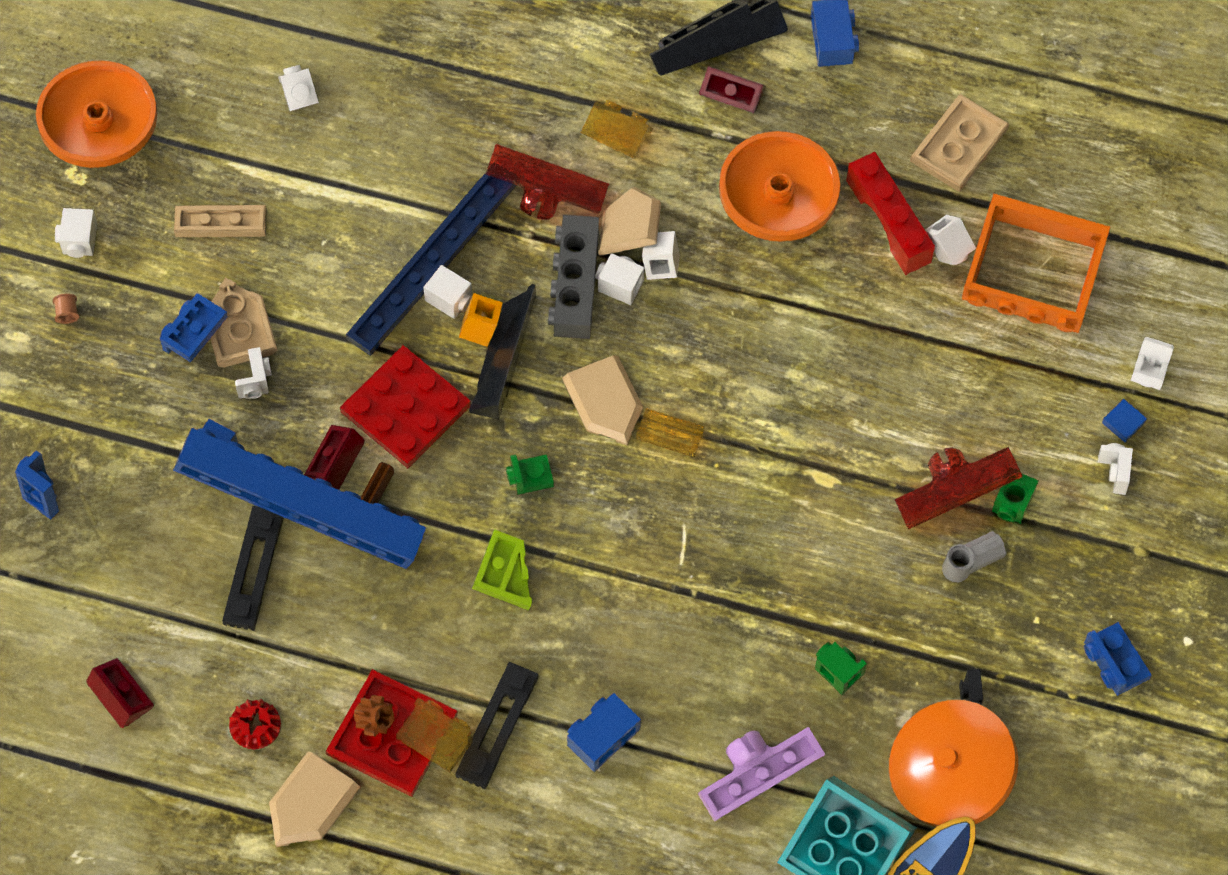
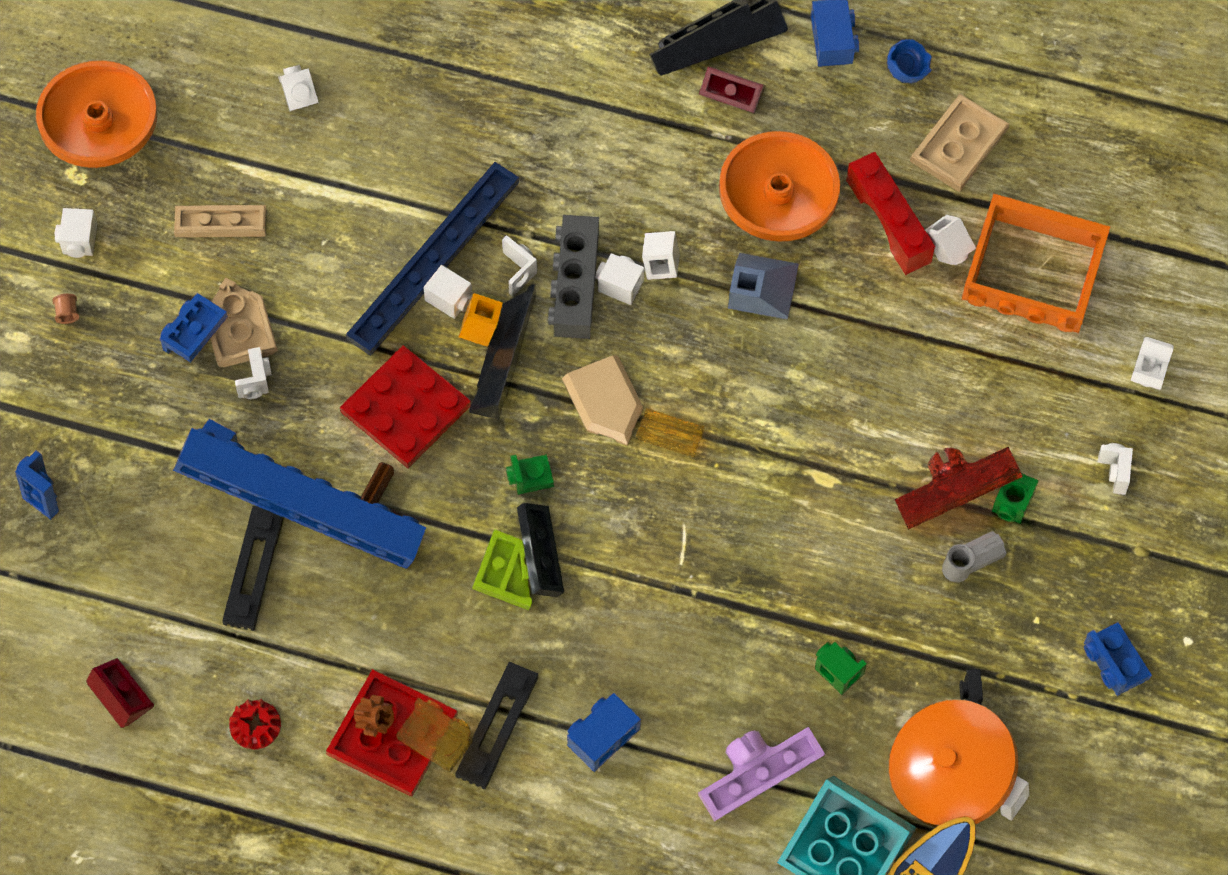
(310, 801): tan tile -> none
(335, 455): dark red slope -> none
(522, 257): none -> white bracket
(540, 550): none -> black plate
(545, 183): clear red plate -> none
(616, 129): clear yellow bracket -> none
(630, 222): tan tile -> none
(762, 286): none -> sand blue slope
(908, 61): none -> blue hair
(1016, 799): none -> white tile
(1124, 420): blue tile -> none

